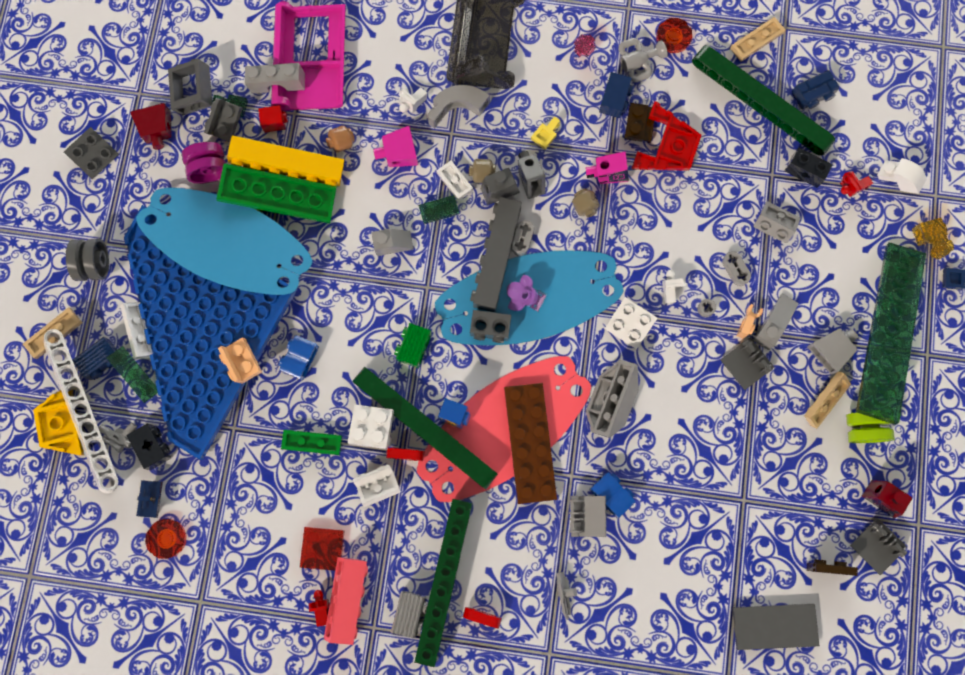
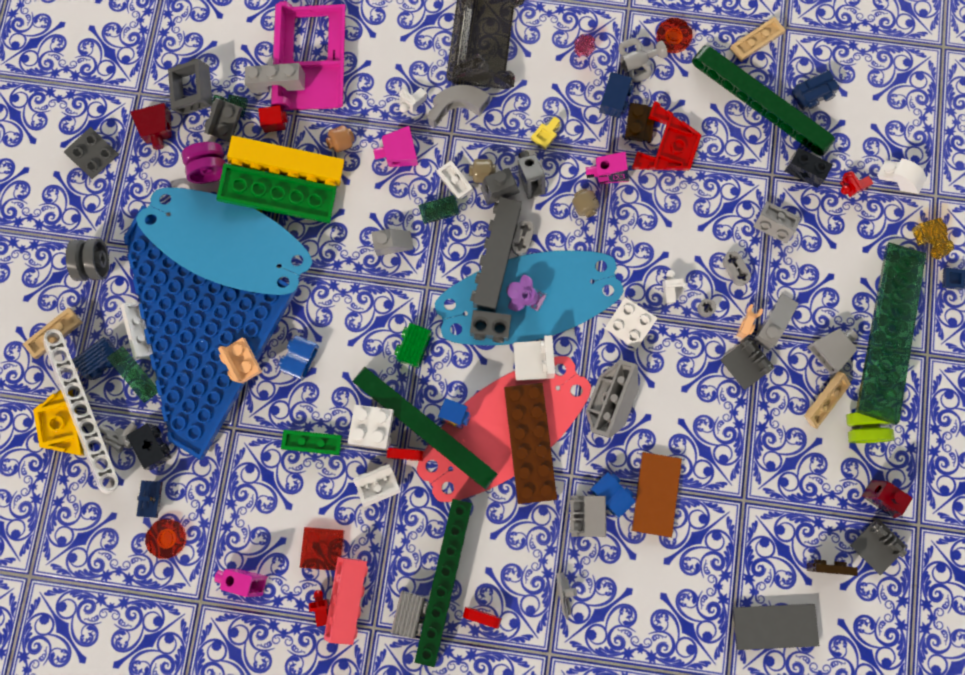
(241, 582): none -> dark pink torso
(534, 359): none -> white bracket
(656, 494): none -> dark orange tile

